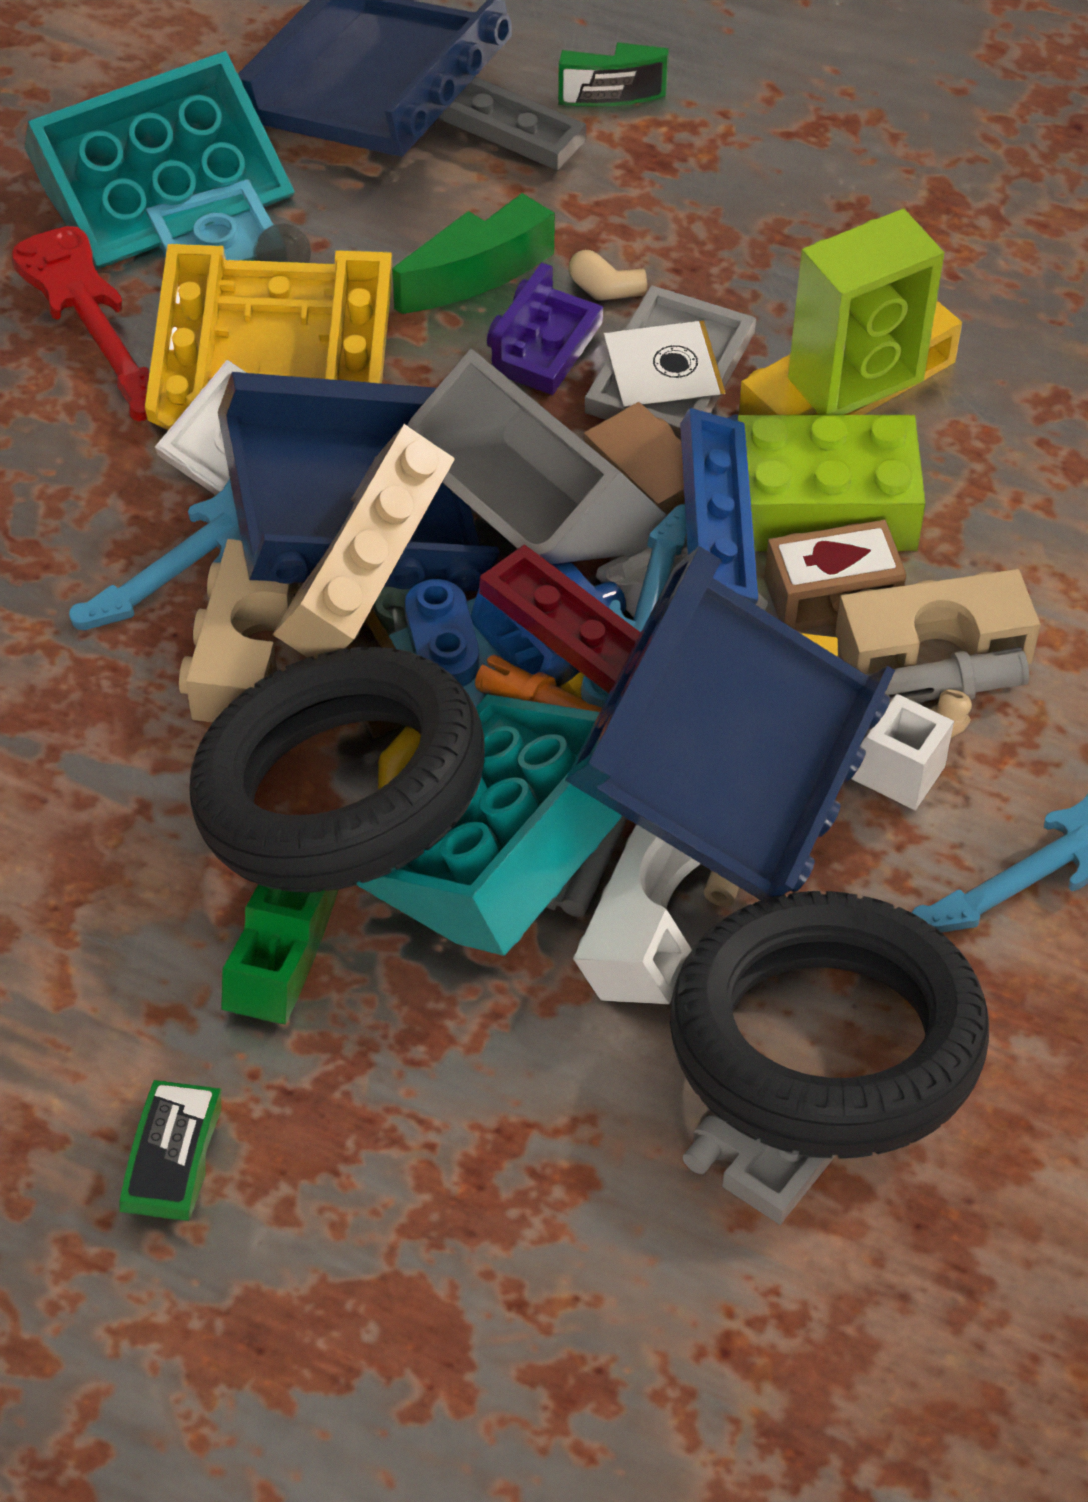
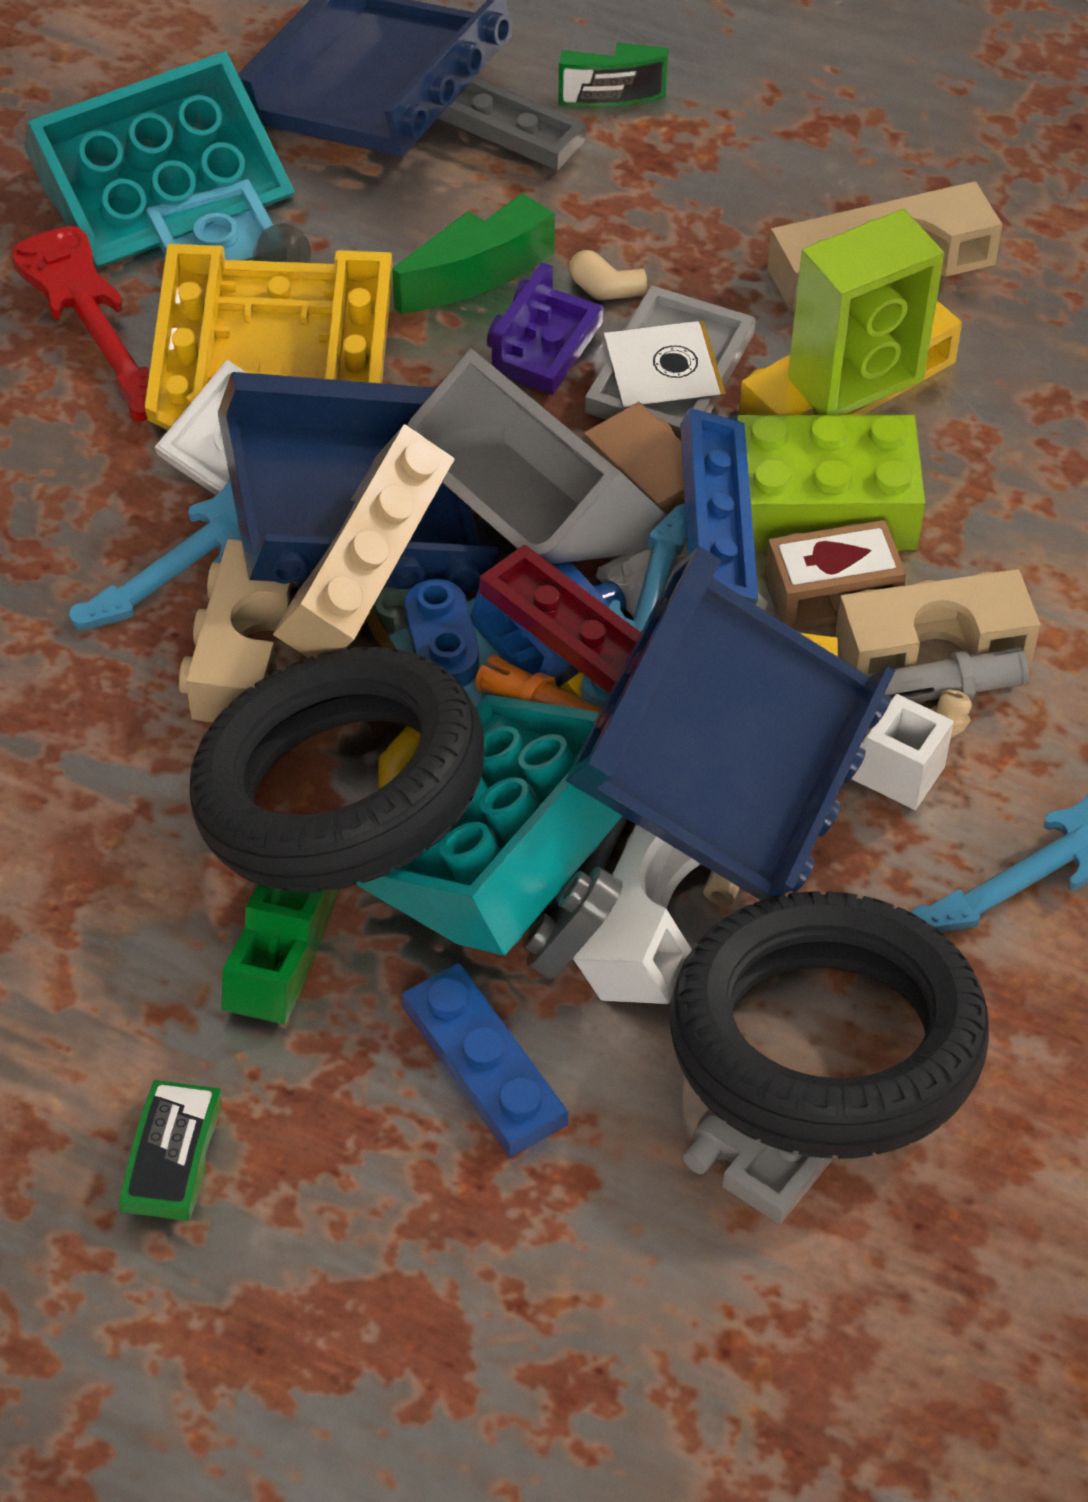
(485, 1060): none -> blue plate
(581, 912): none -> dark grey plate
(953, 217): none -> tan arch

